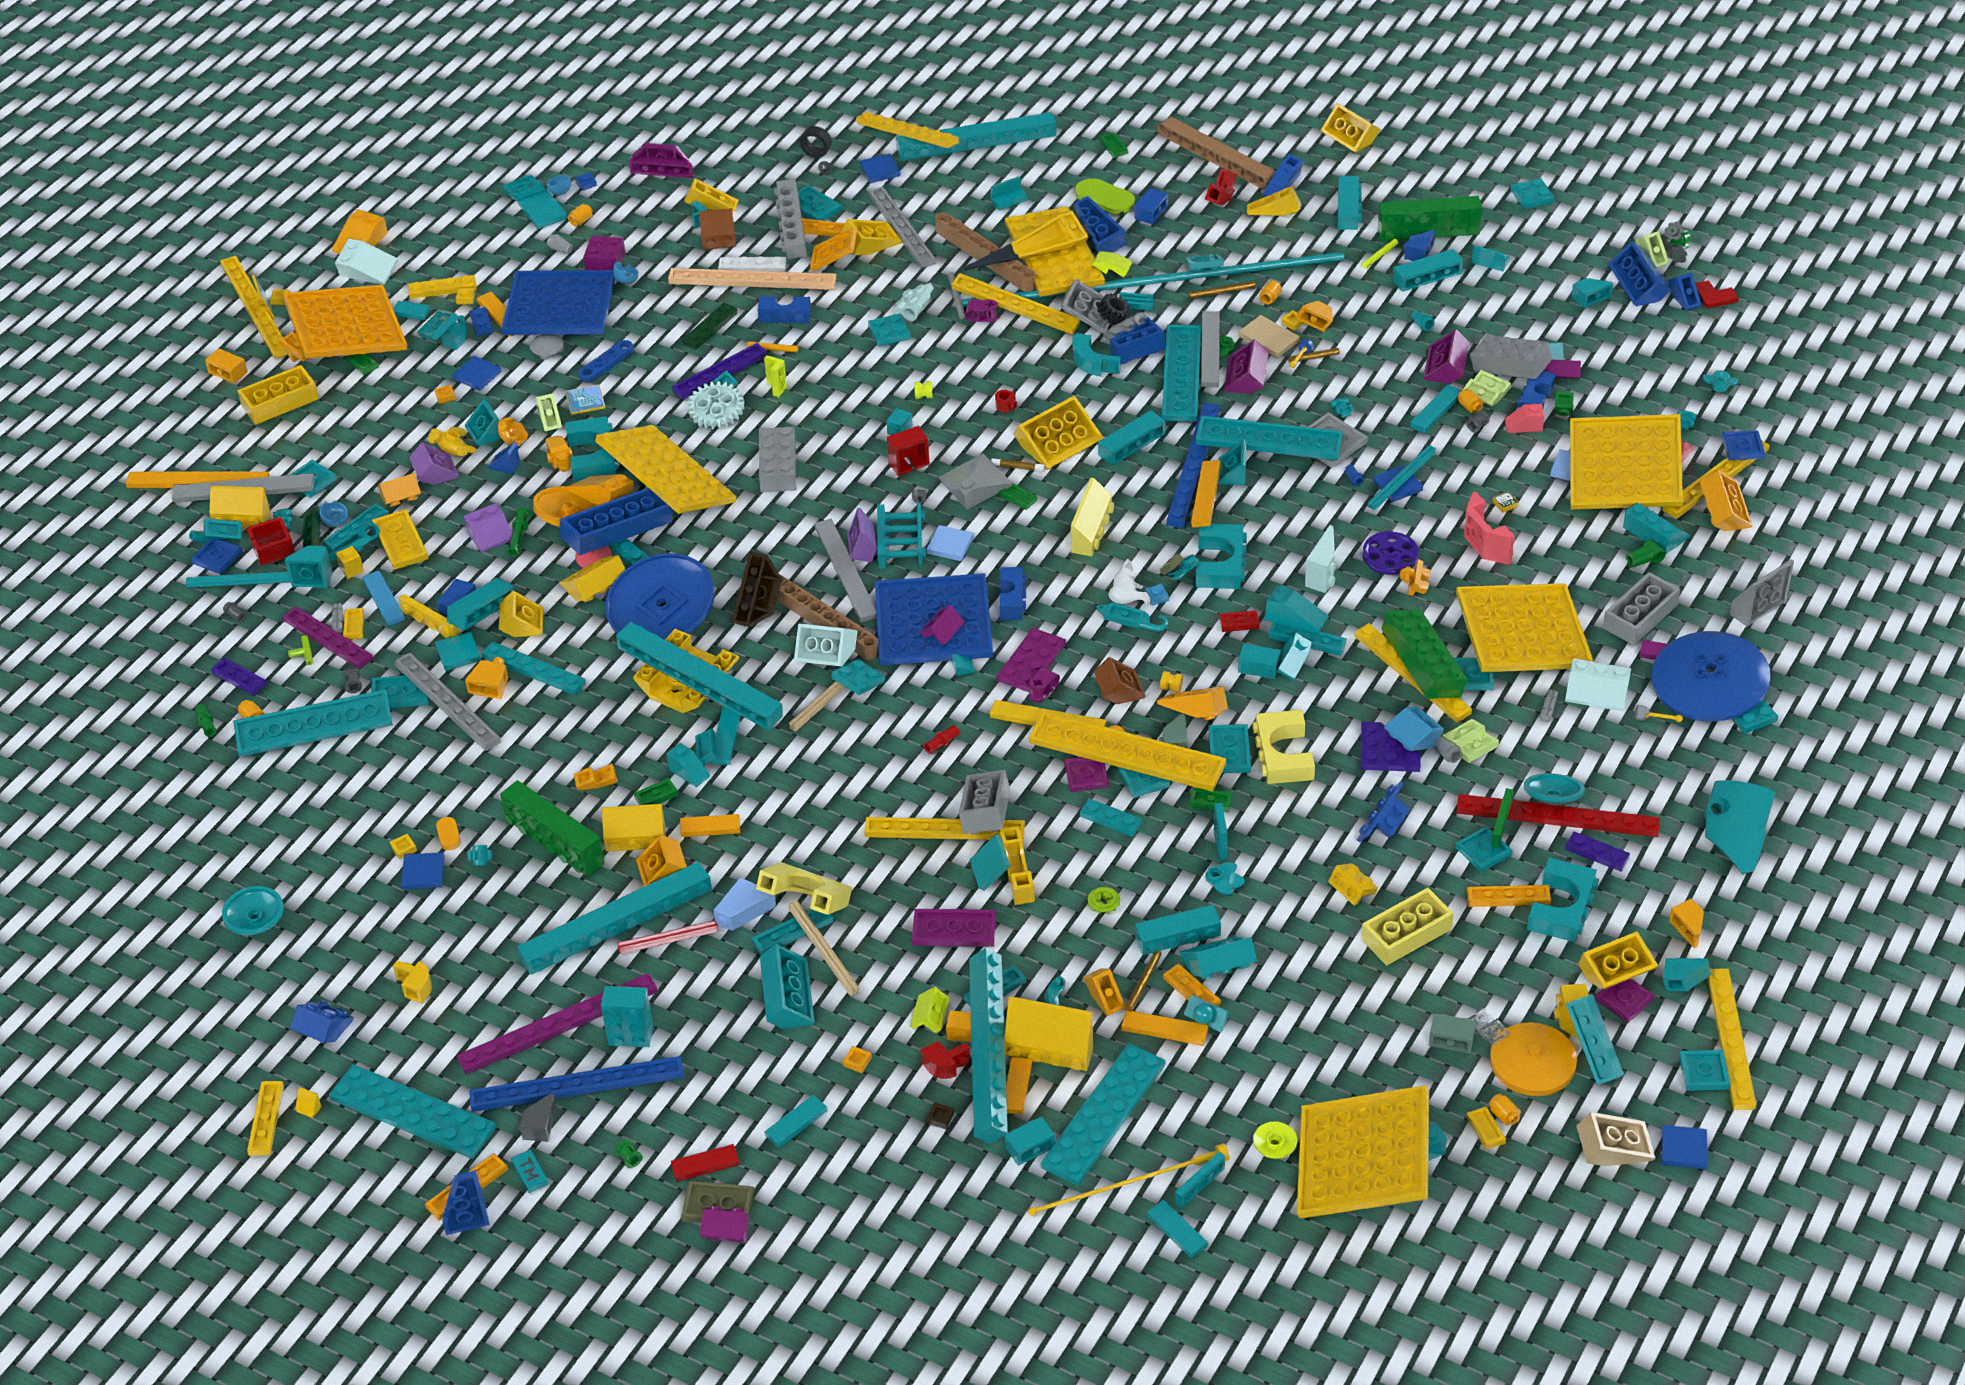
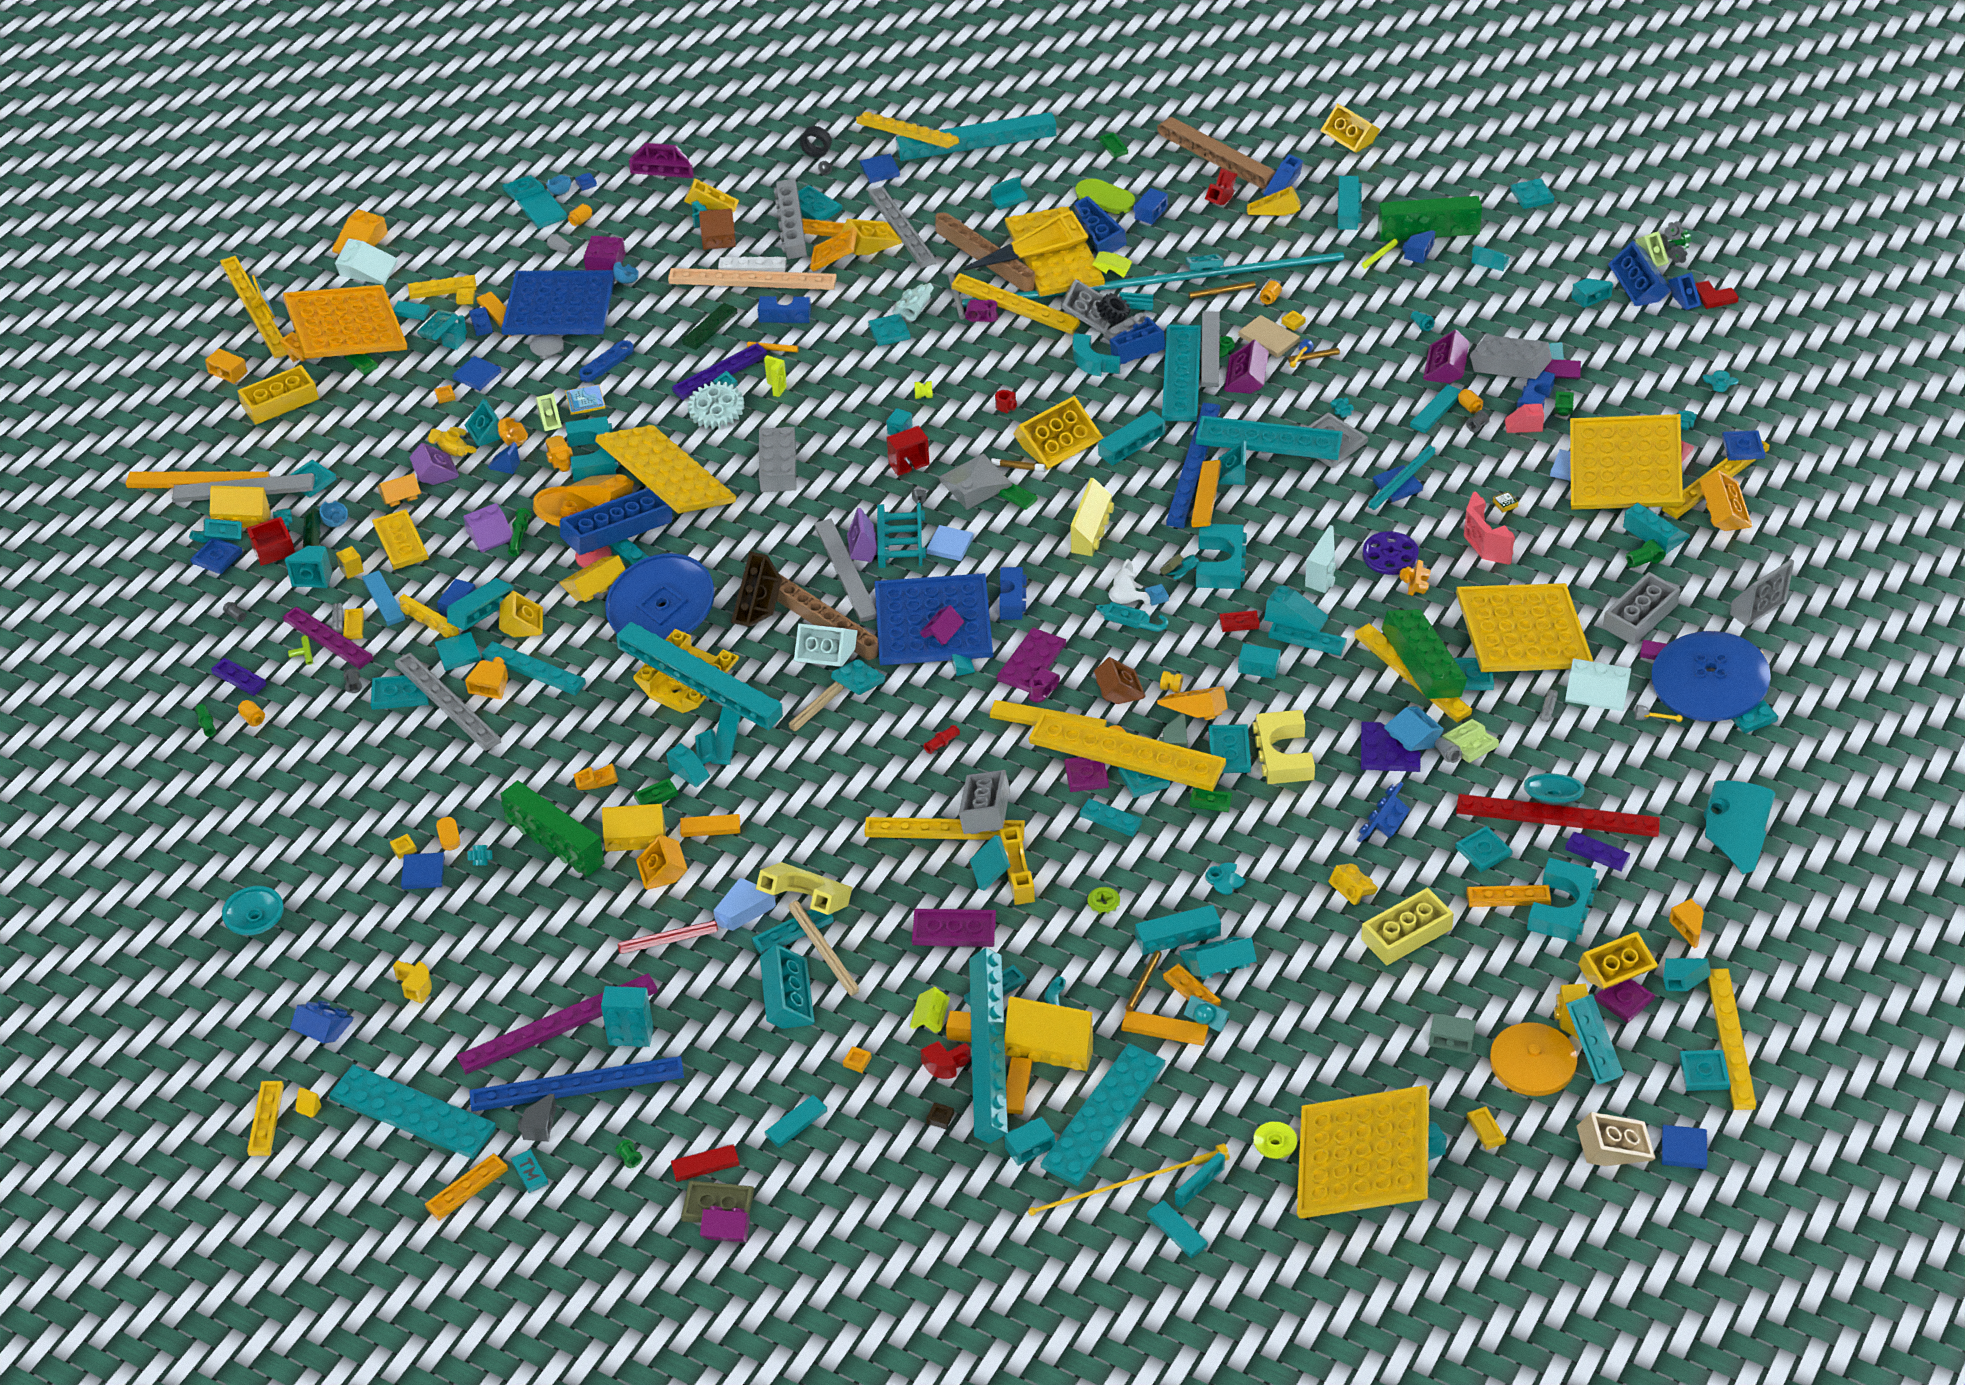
(237, 579): teal axle -> none
(277, 297): yellow tile -> none
(312, 723): teal plate -> none
(350, 531): teal tile -> none
(362, 540): teal plate -> none
(465, 1205): blue wedge -> none
(614, 918): teal brick -> none
(1104, 990): light orange slope -> none
(1220, 831): teal tile -> none
(1293, 656): slope -> none
(1316, 315): light orange slope -> none
(1355, 478): blue pin -> none
(1427, 270): teal brick -> none
(1488, 387): yellowish green slope -> none
(1488, 1028): clear slope -> none
(1502, 818): green tile -> none
(1504, 1109): light orange brick -> none

